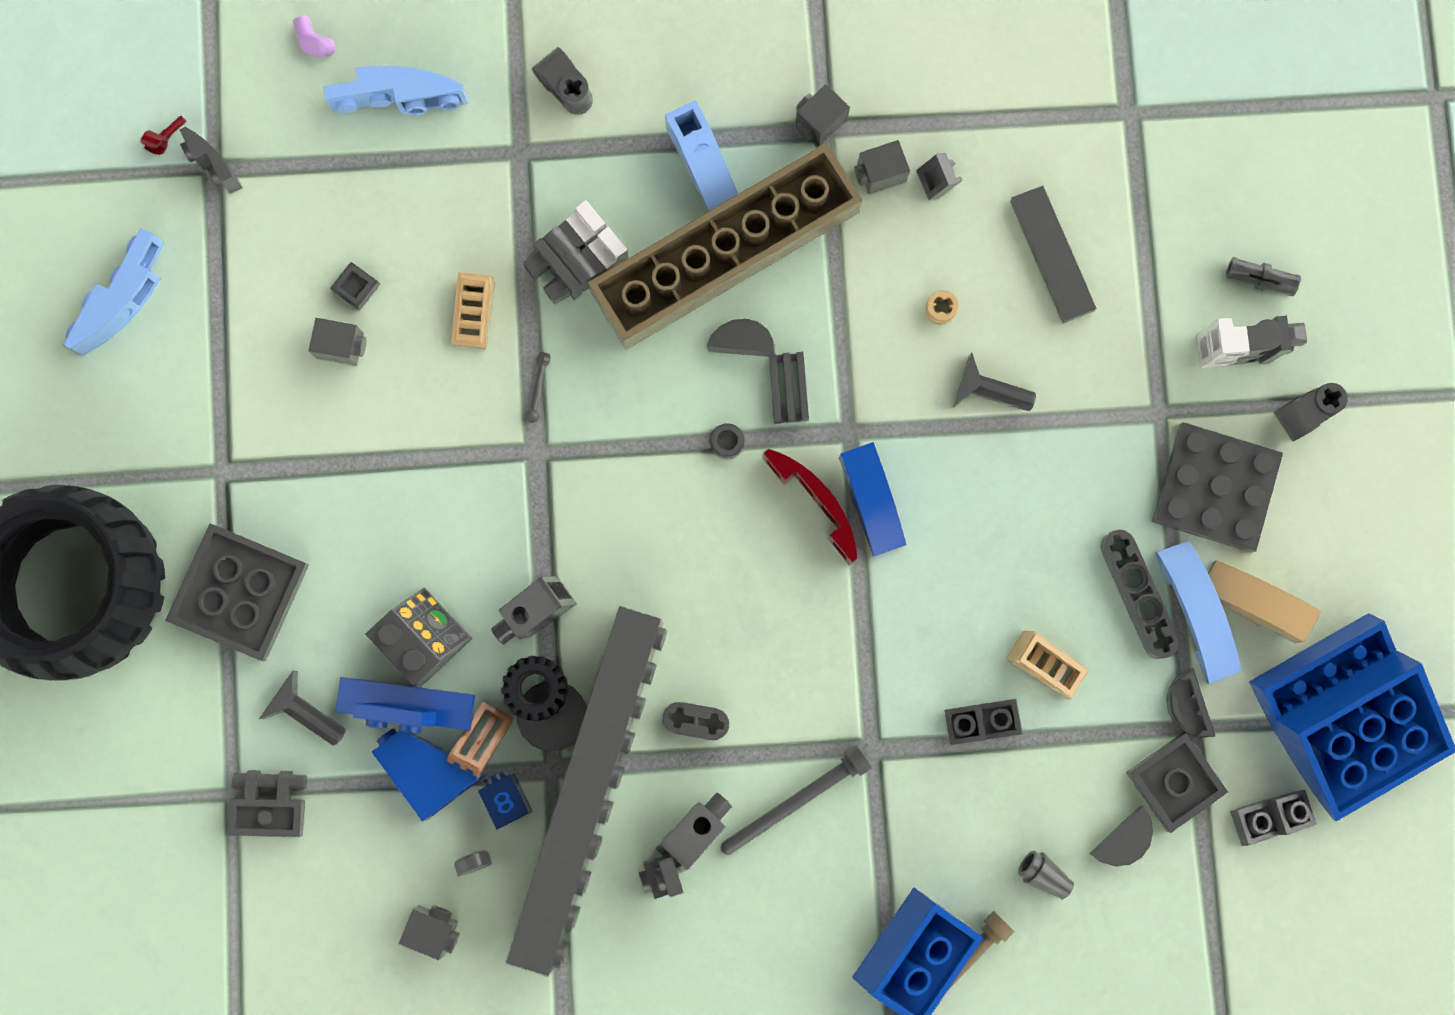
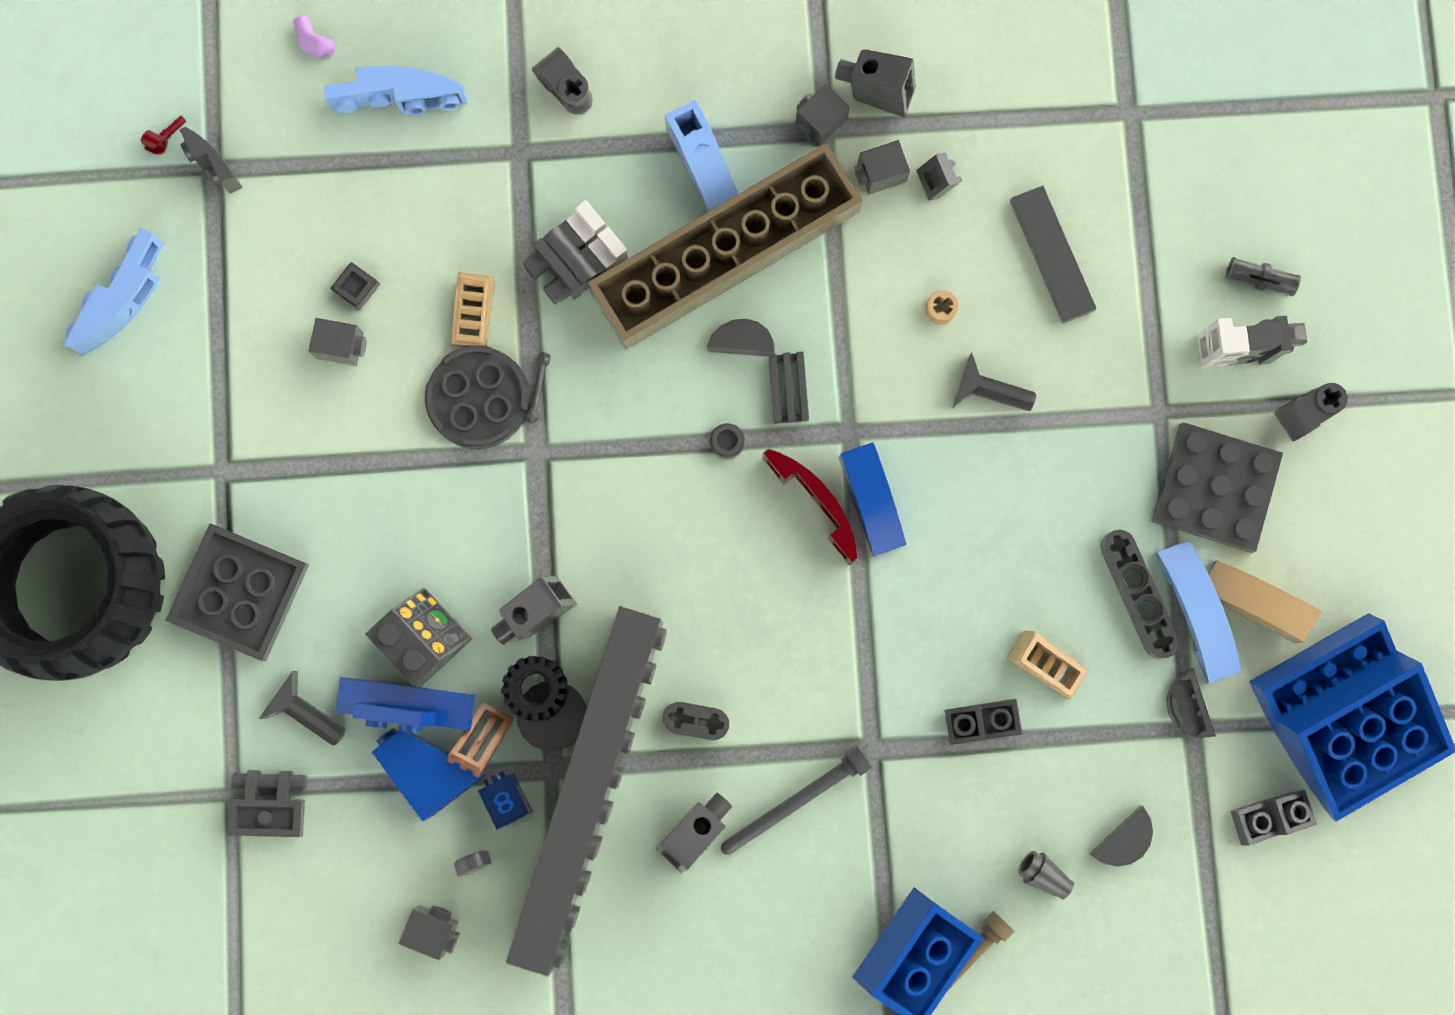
(477, 397): none -> dark grey tile
(661, 877): dark grey slope -> none
(880, 80): none -> dark grey torso
(1177, 782): dark grey tile -> none

